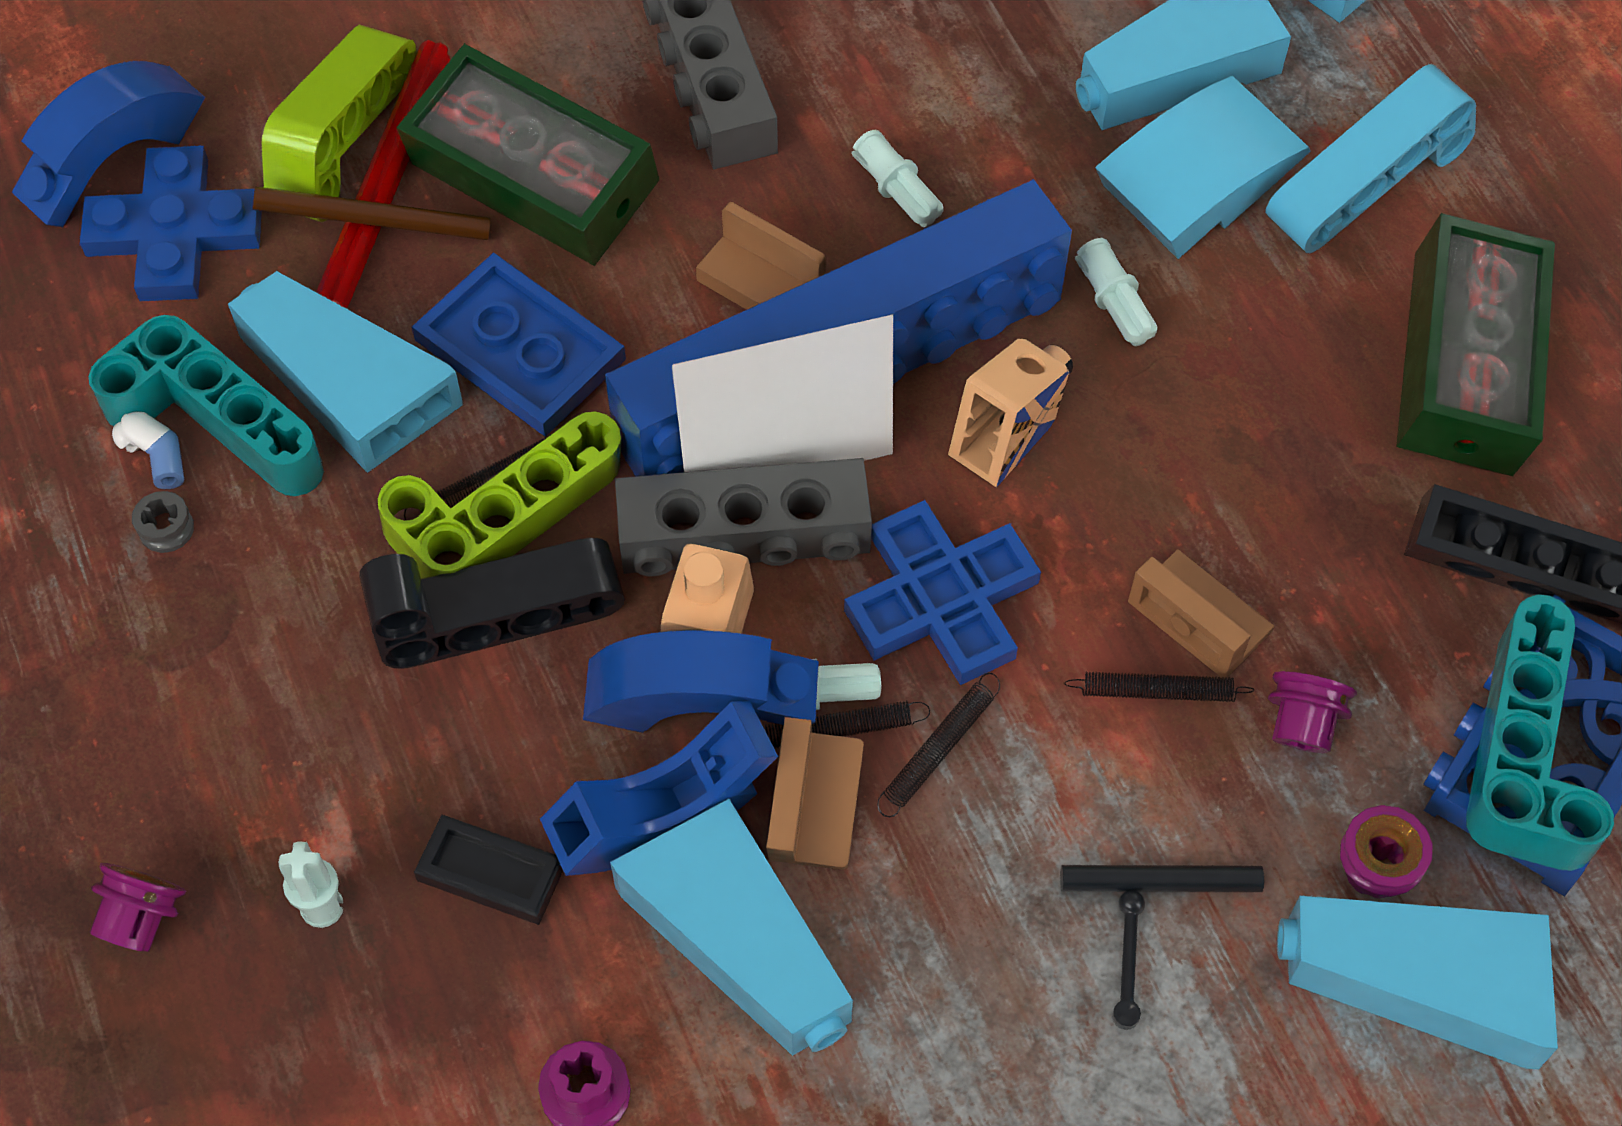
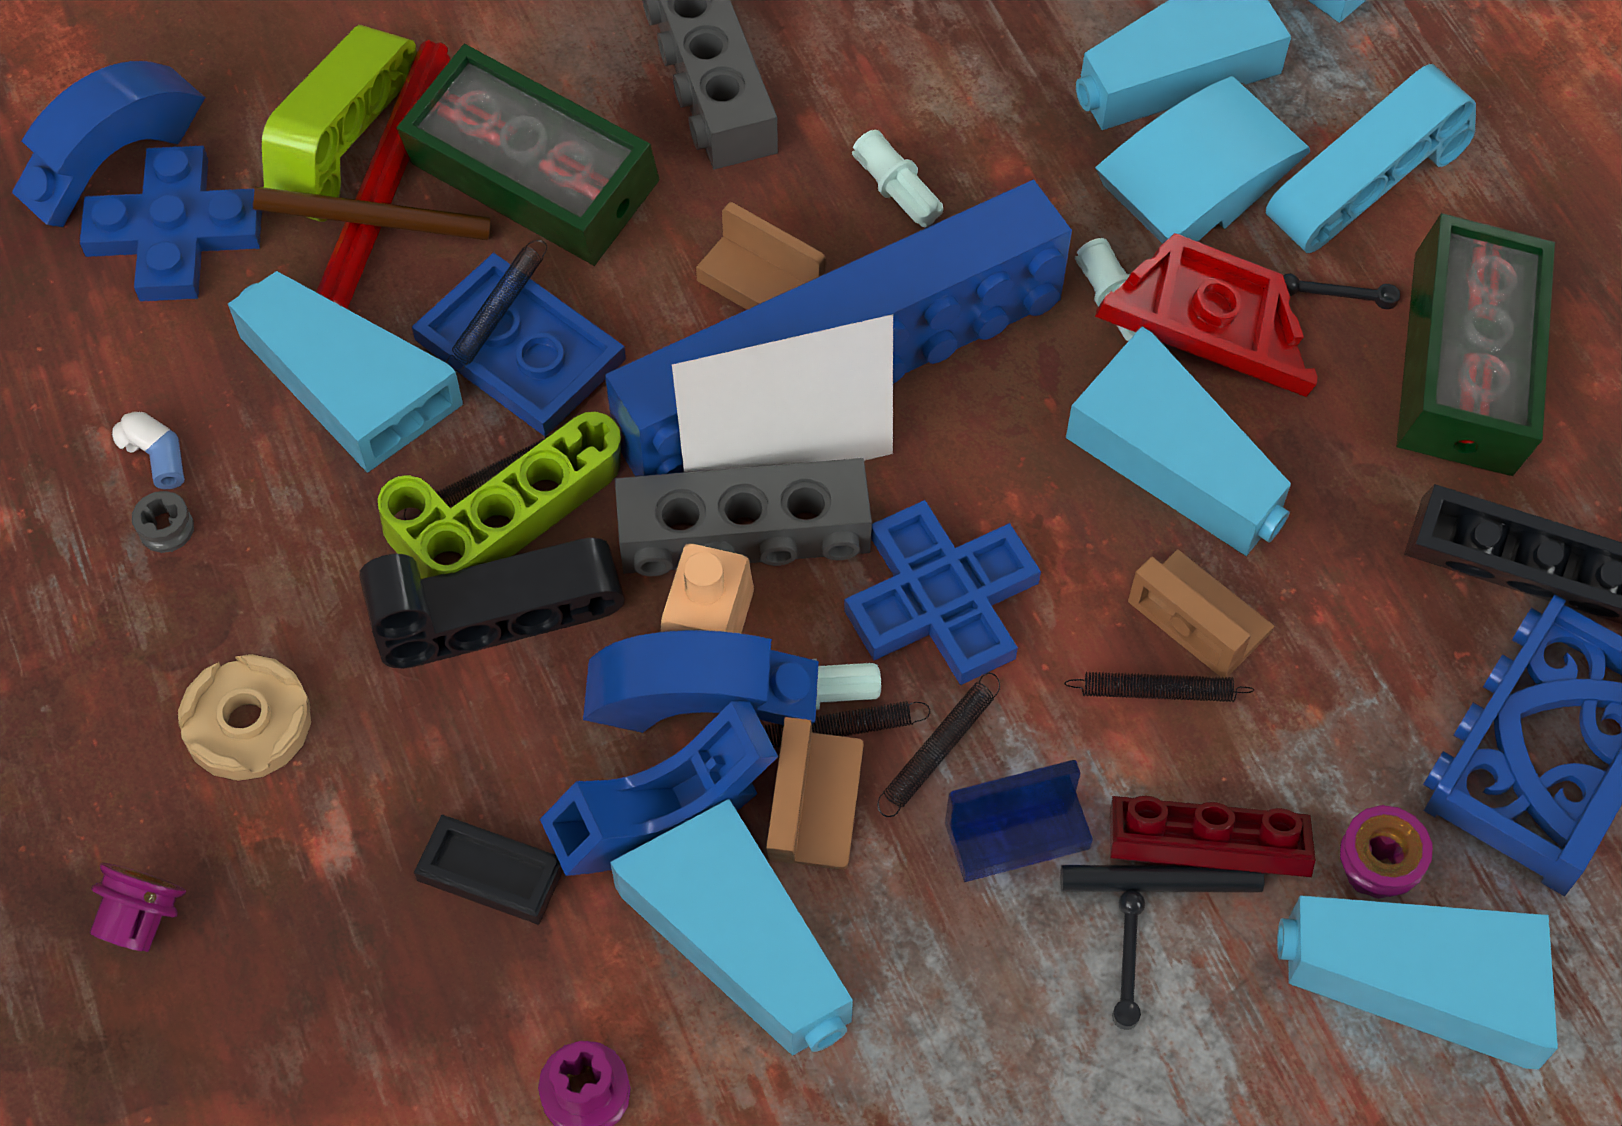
(193, 364): teal beam -> none
(248, 750): none -> tan tile
(311, 885): light aqua axle -> none
(501, 307): none -> black piece
(1017, 821): none -> clear blue panel
(1022, 387): light nougat torso -> none
(1179, 445): none -> medium azure slope
(1211, 836): none -> dark red tile
(1215, 311): none -> red wing
(1308, 710): magenta piece -> none
(1385, 297): none -> black hinge
(1532, 727): teal beam -> none

